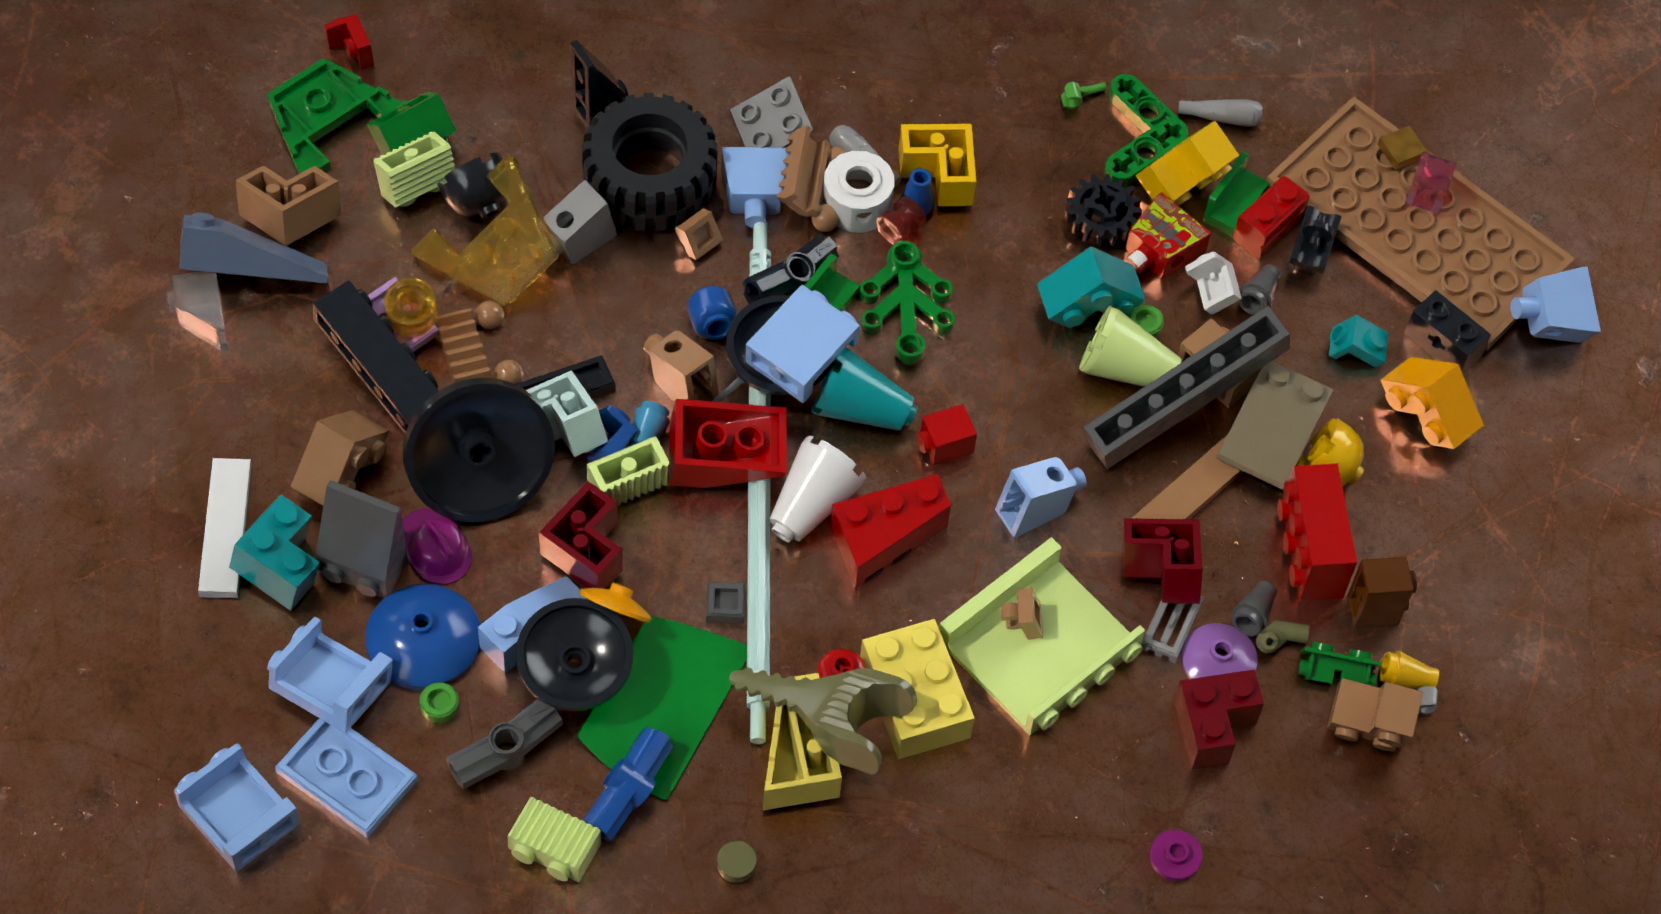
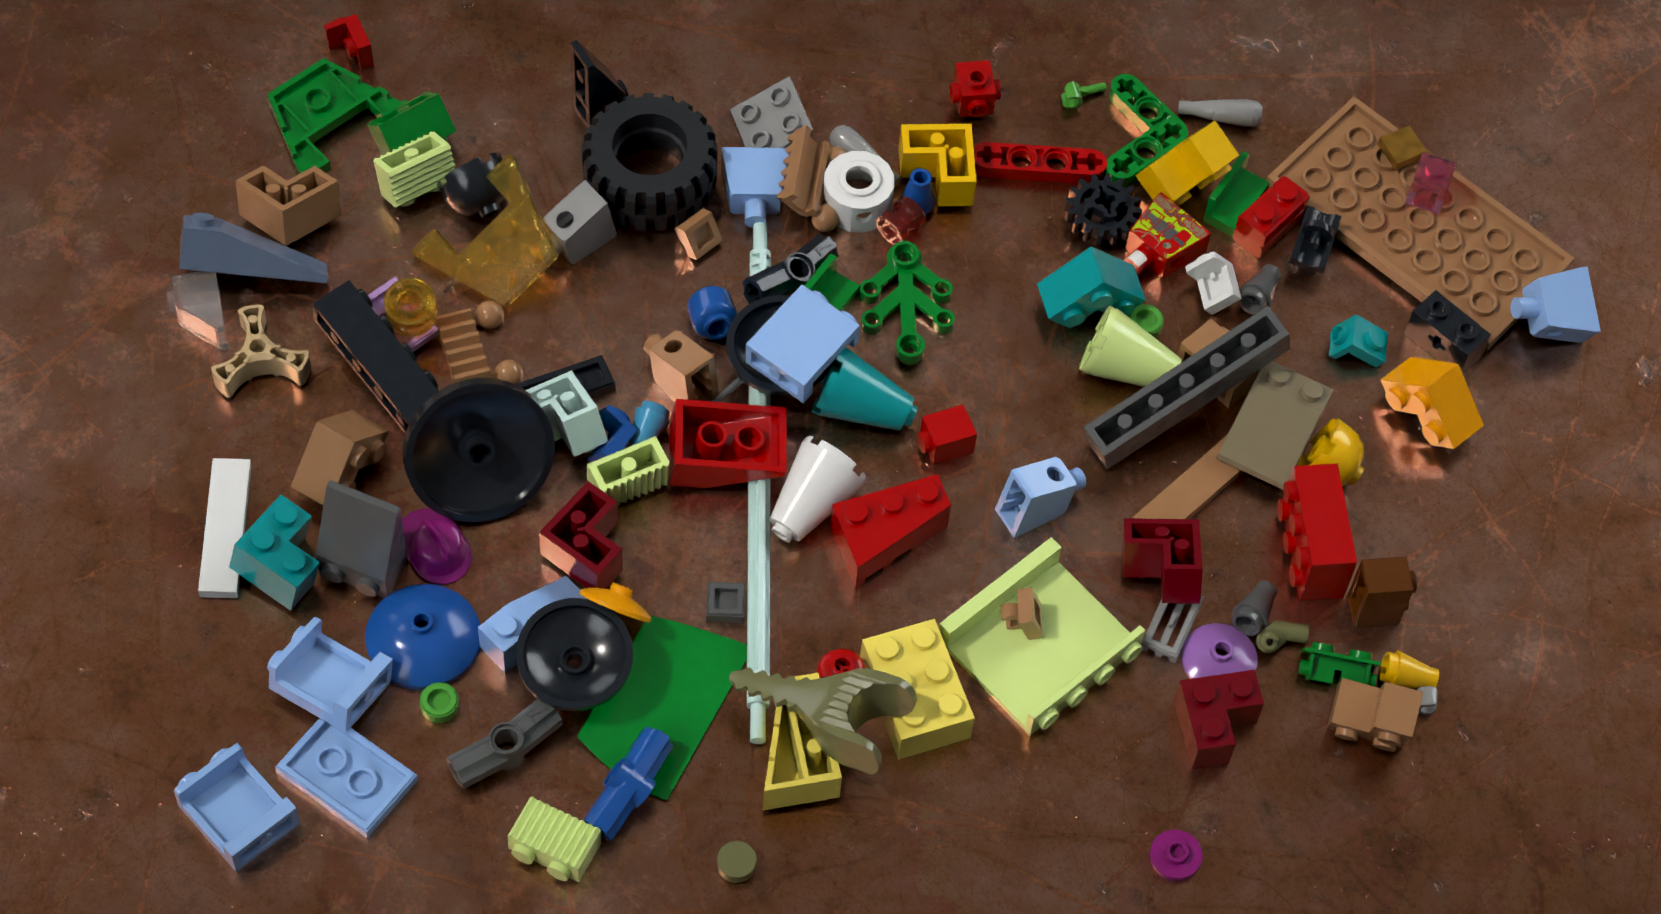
(259, 356): none -> tan piece
(974, 89): none -> red brick
(1038, 157): none -> red beam

